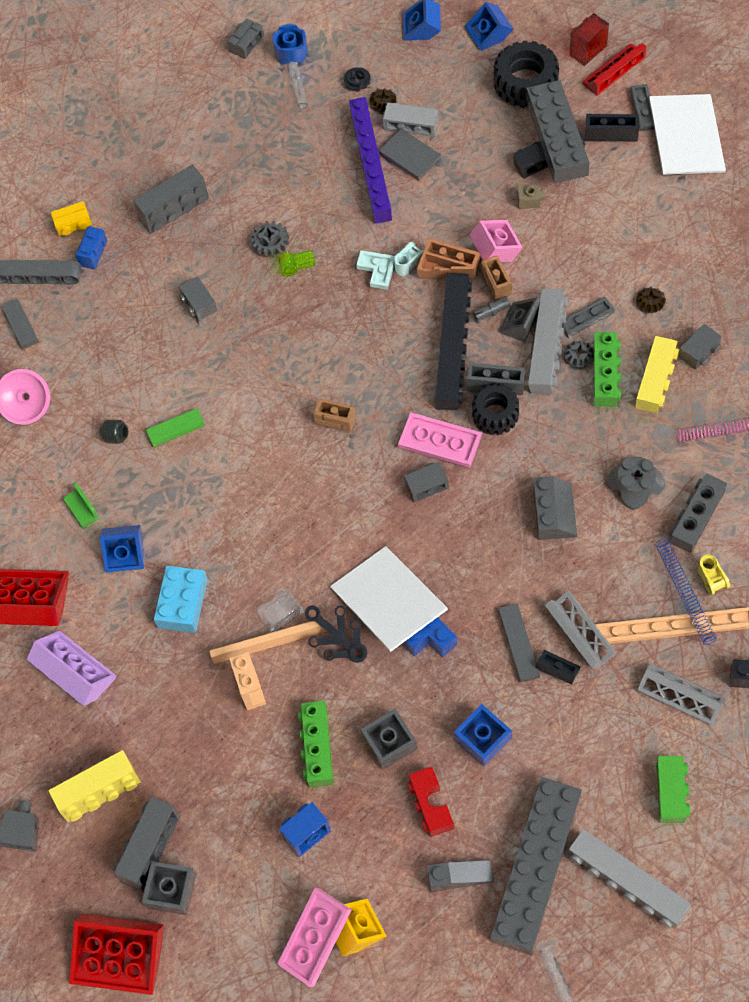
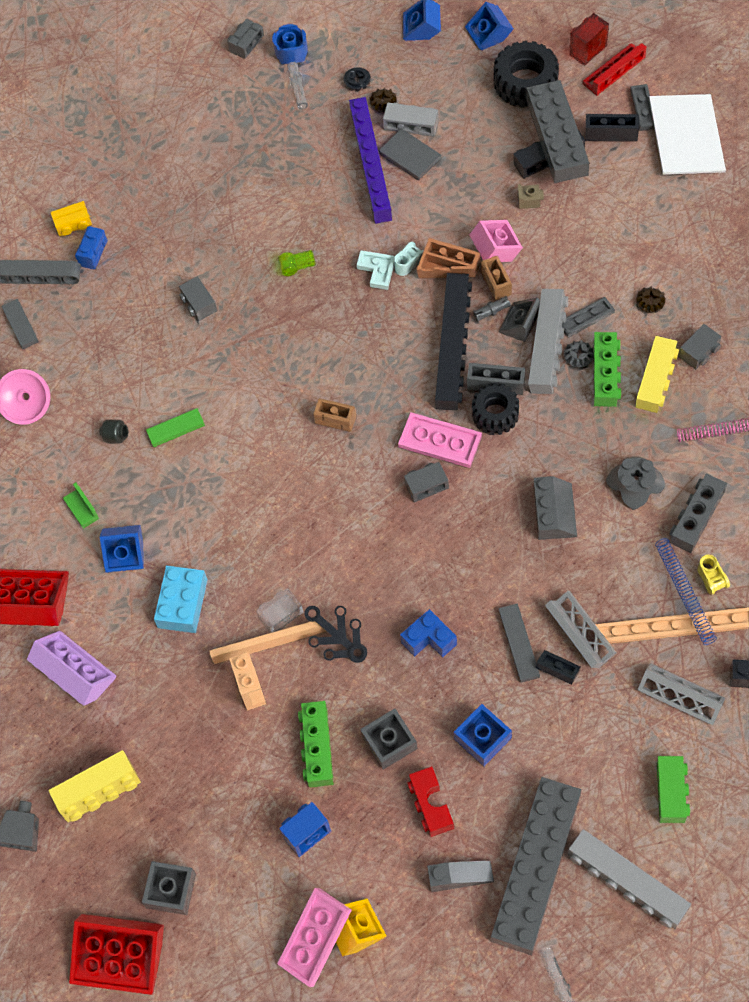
(147, 843): dark grey brick -> none
(171, 199): dark grey brick -> none
(261, 242): dark grey gear -> none
(388, 598): white piece -> none

